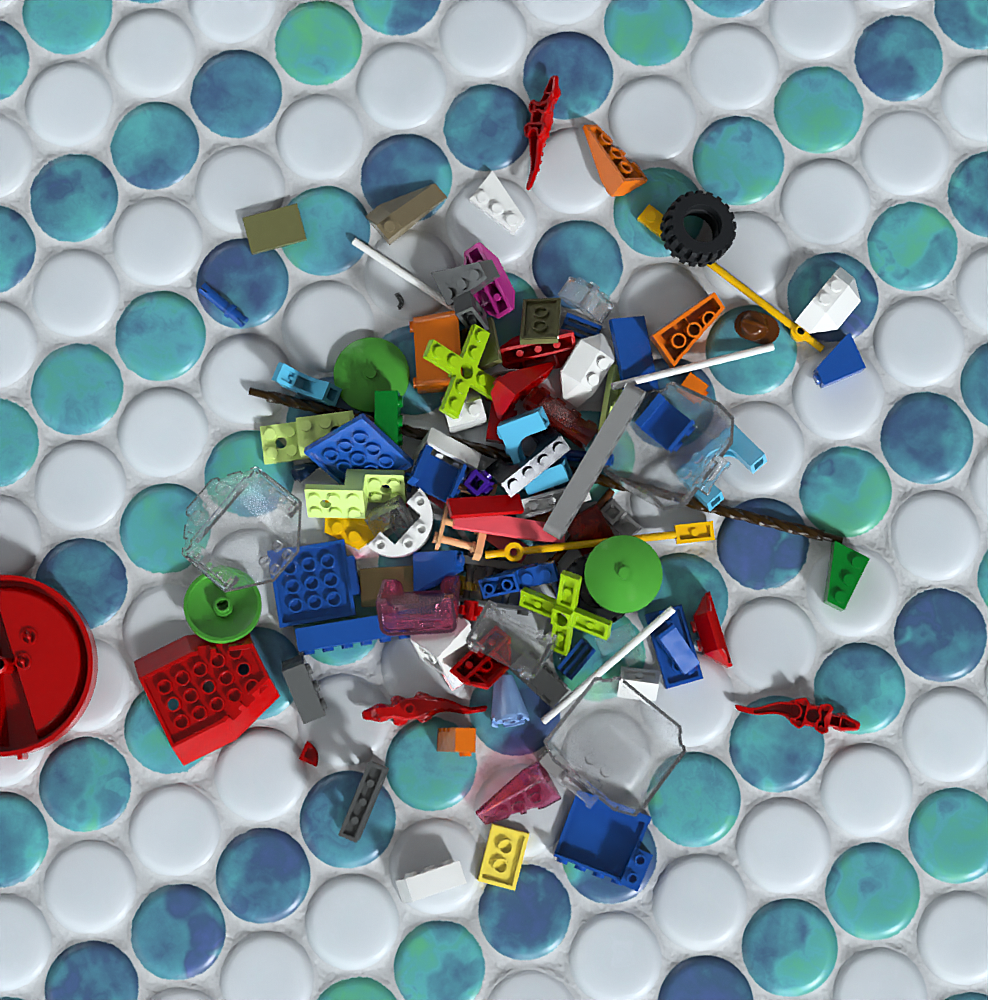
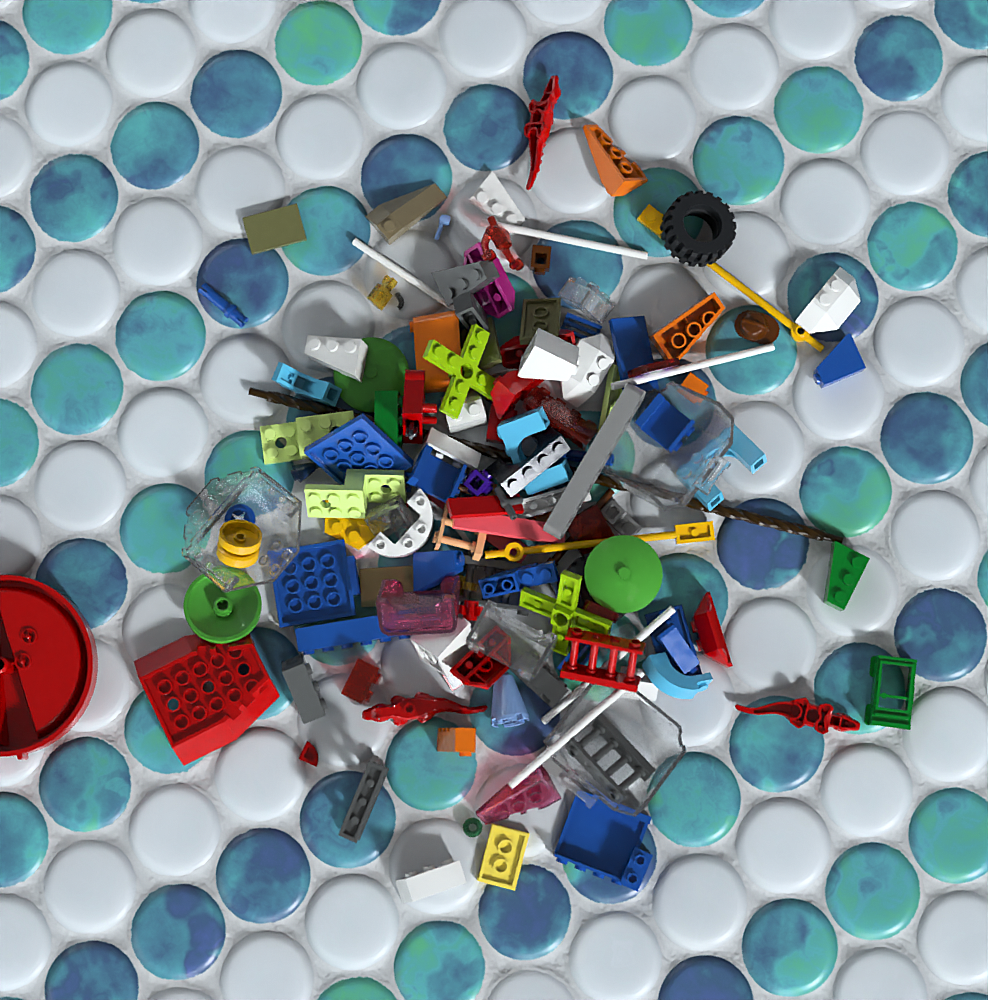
(238, 510): none -> blue gear
(239, 543): none -> yellow wheel
(337, 353): none -> white wedge
(362, 681): none -> clear red brick
(381, 293): none -> clear yellow plate
(415, 407): none -> red piece
(444, 220): none -> light blue hand
(468, 832): none -> clear green plate
(502, 241): none -> clear red piece
(507, 503): none -> dark grey piece
(543, 253): none -> reddish brown brick
(549, 358): none -> white slope
(568, 735): none -> white piece
(569, 240): none -> white piece
(598, 676): none -> red fence
(600, 611): none -> clear red beam
(622, 746): none -> dark grey fence
(653, 367): none -> clear red tile
(670, 680): none -> medium azure arch
(885, 716): none -> green piece

